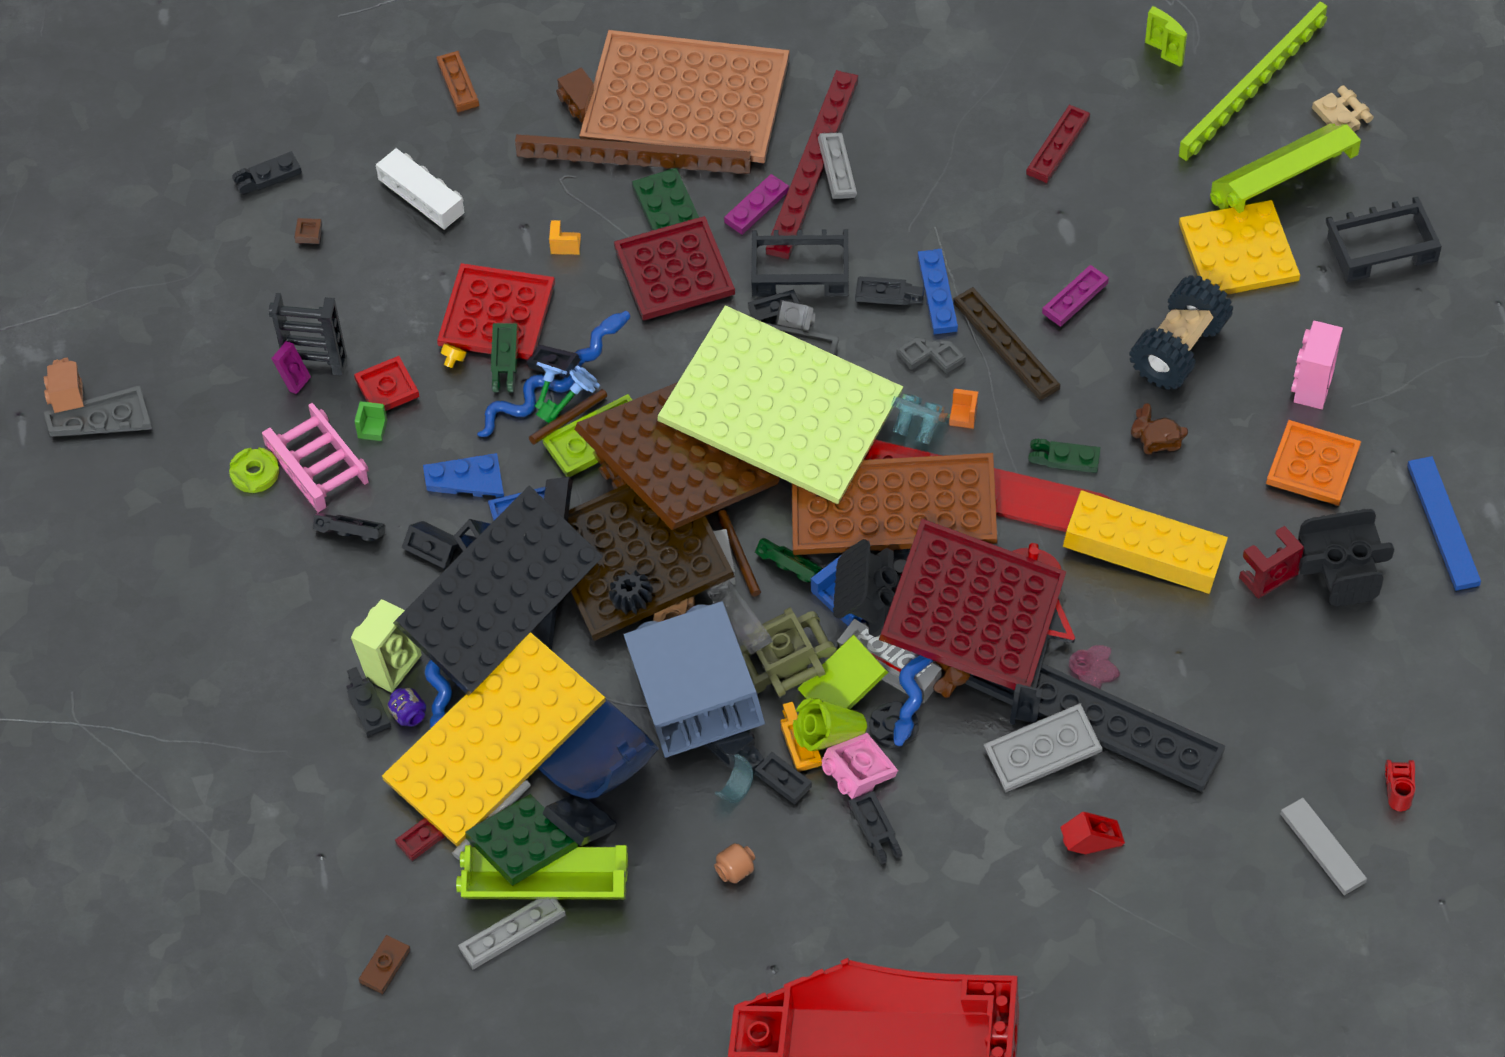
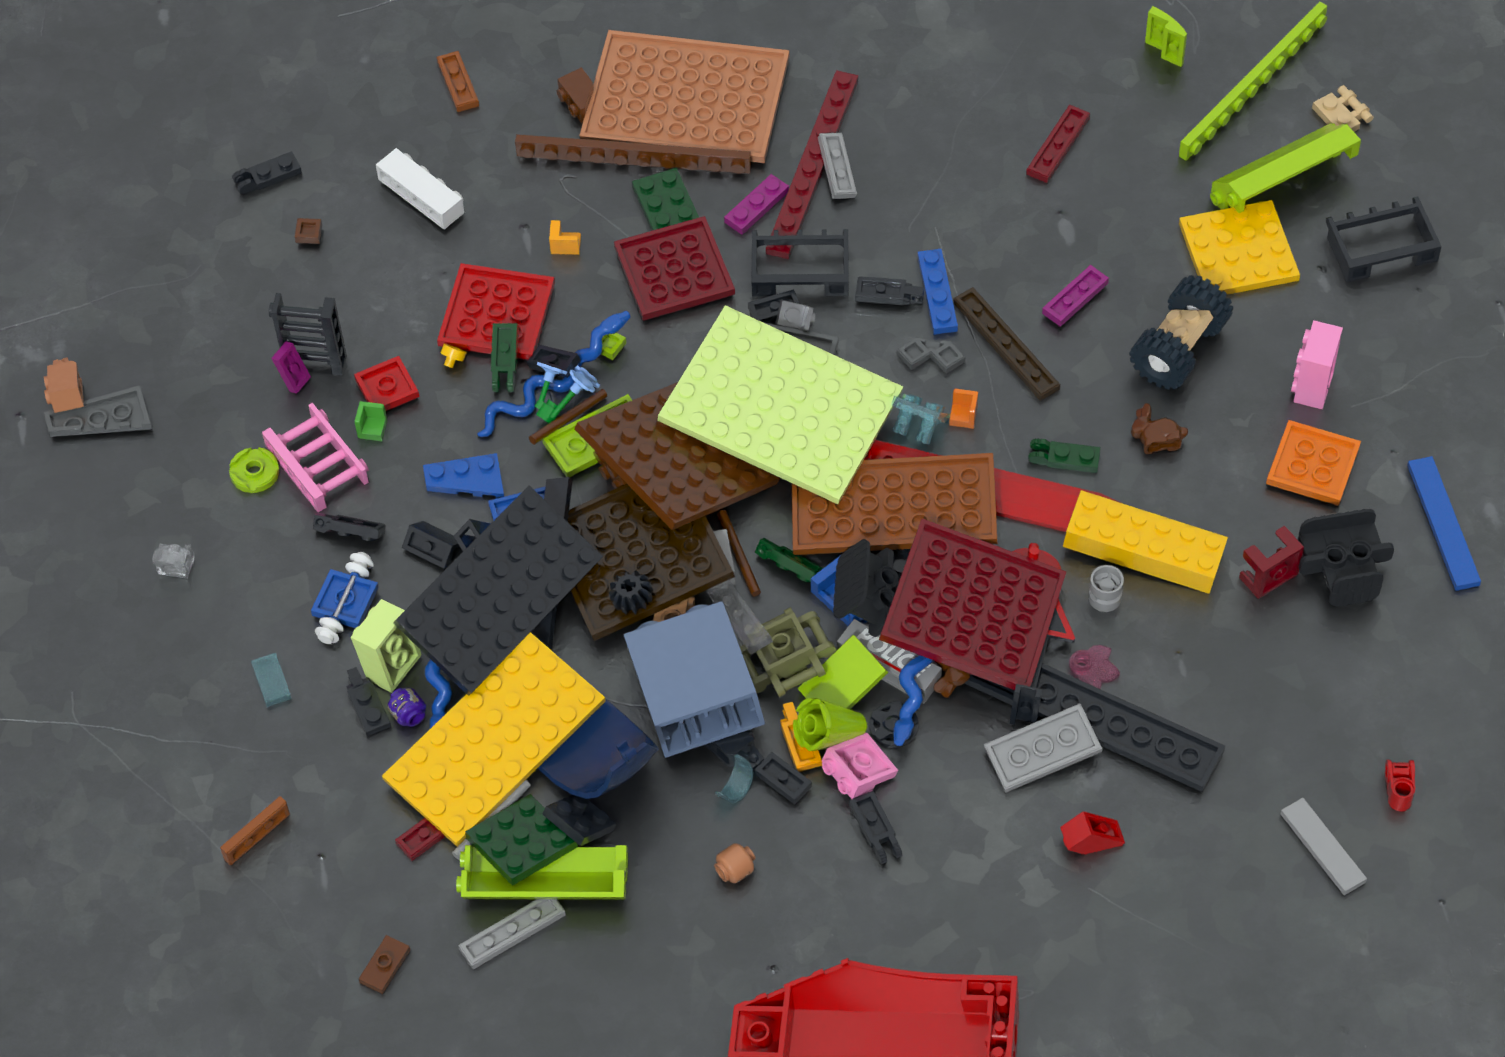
(173, 560): none -> clear brick
(255, 830): none -> dark orange tile
(271, 679): none -> clear light blue tile
(344, 598): none -> blue plate
(612, 345): none -> lime plate
(1106, 588): none -> light grey wheel

